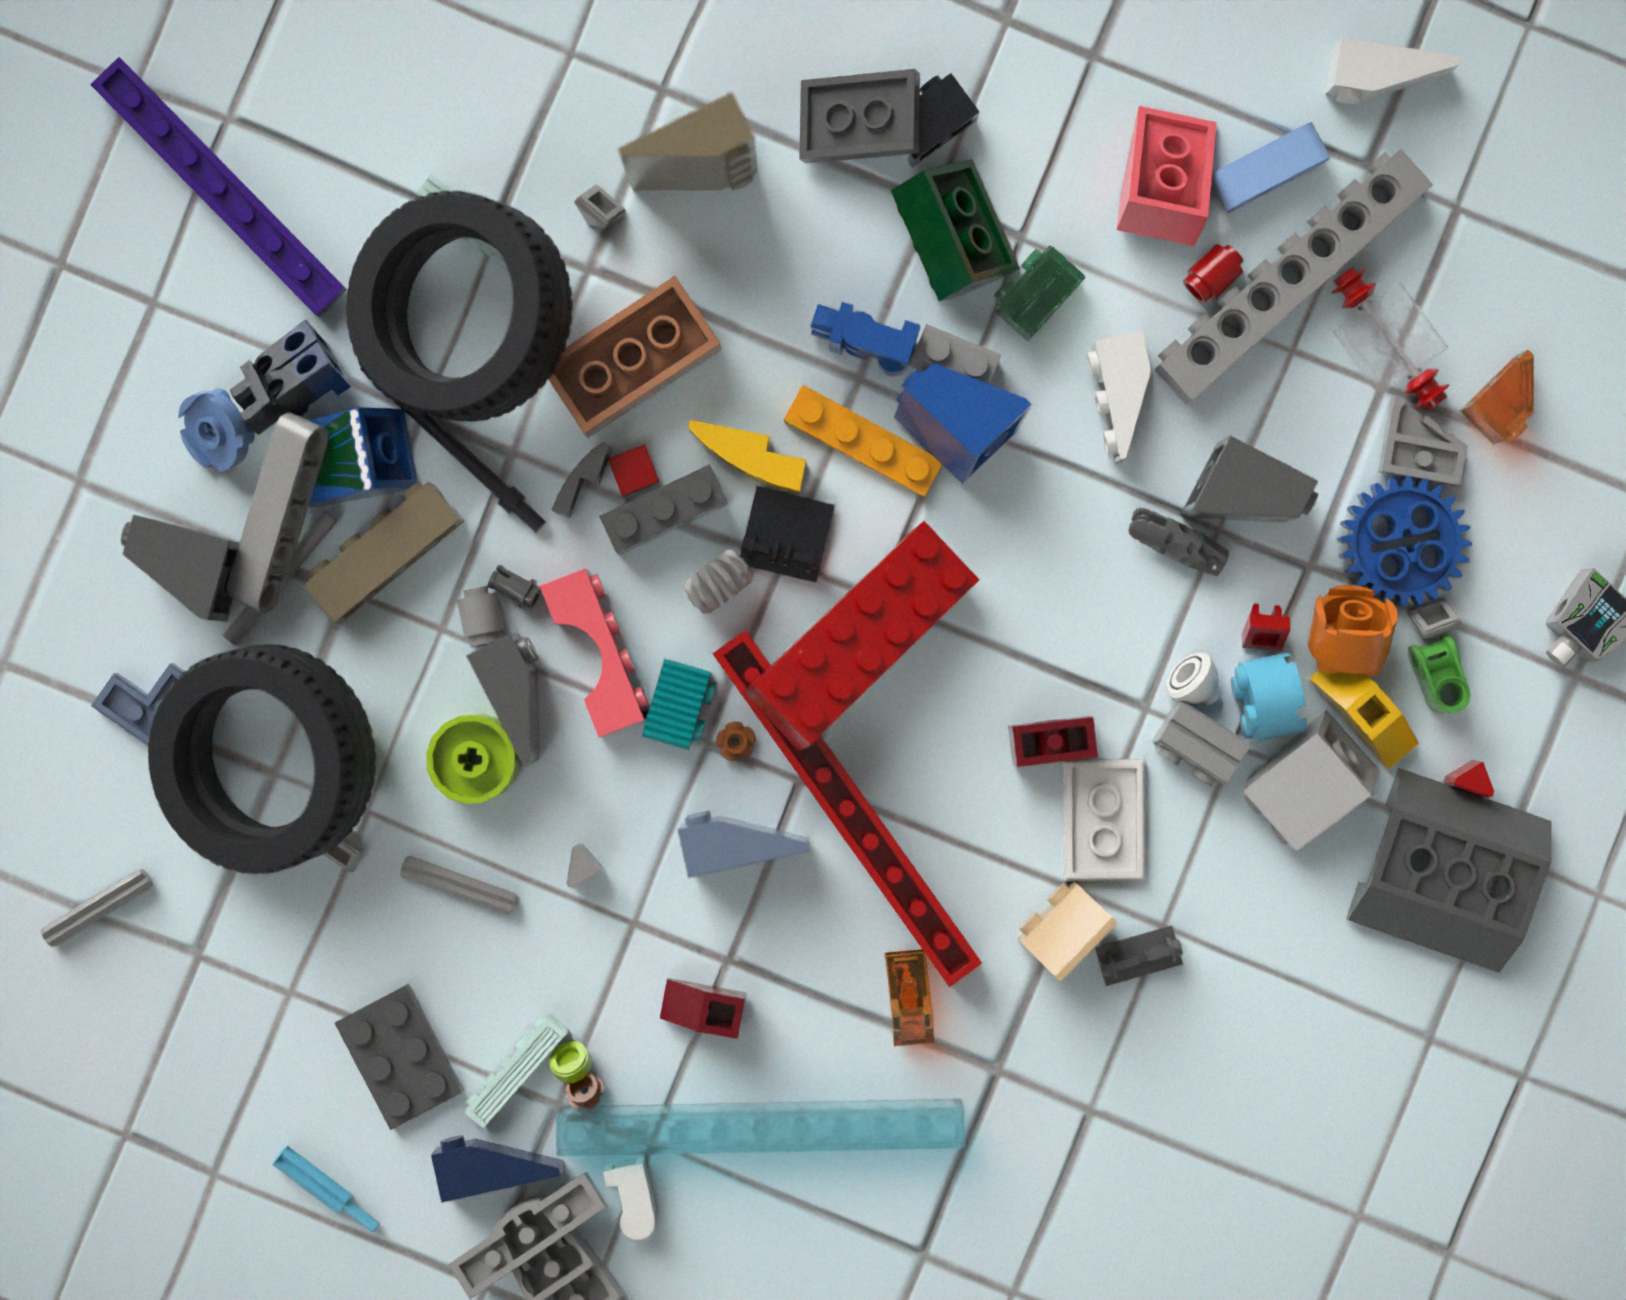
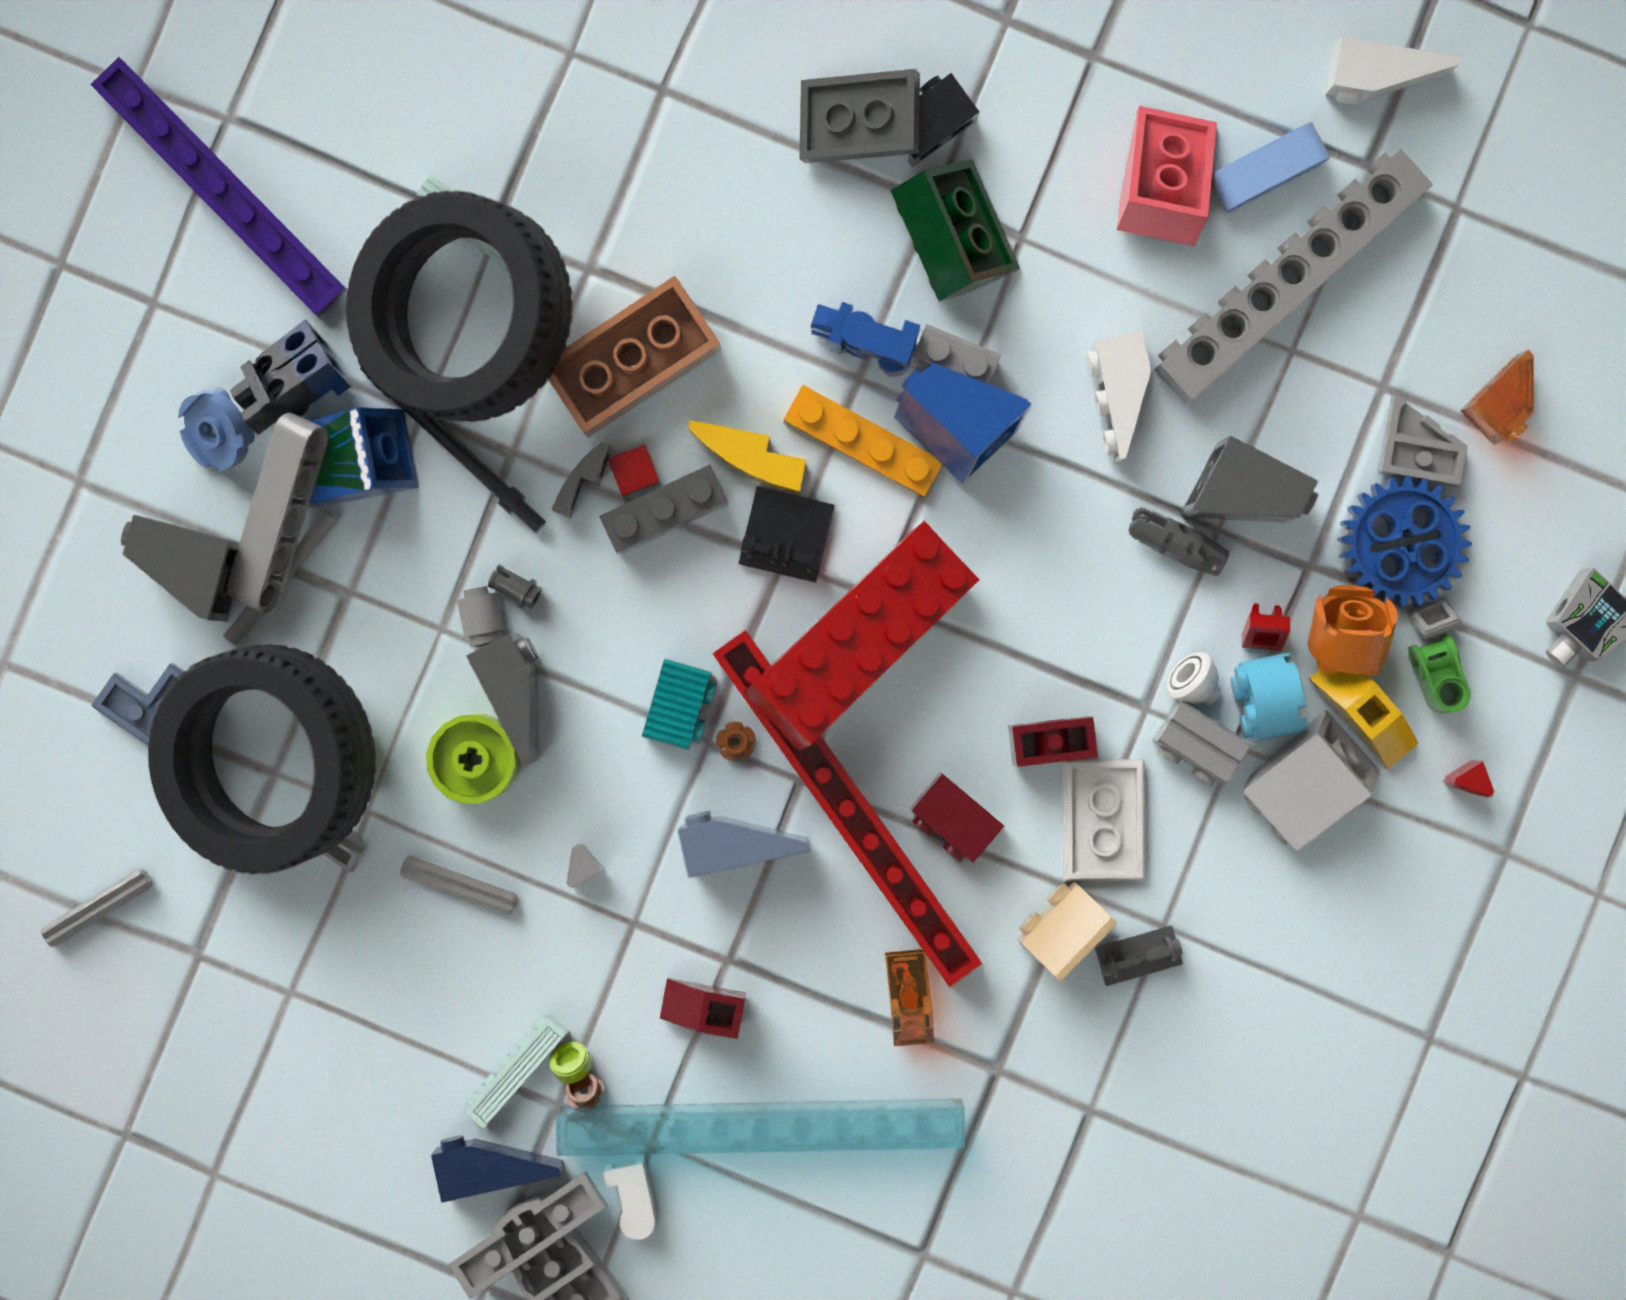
(321, 1186): medium azure axle -> none
(383, 552): dark tan brick -> none
(399, 1056): dark grey plate -> none
(577, 603): coral arch -> none
(599, 207): light grey slope -> none
(695, 152): dark tan slope -> none
(718, 581): light grey gear -> none
(956, 818): none -> dark red brick
(1037, 292): clear green brick -> none
(1213, 273): red brick -> none
(1390, 339): clear plate -> none
(1449, 900): dark grey slope -> none

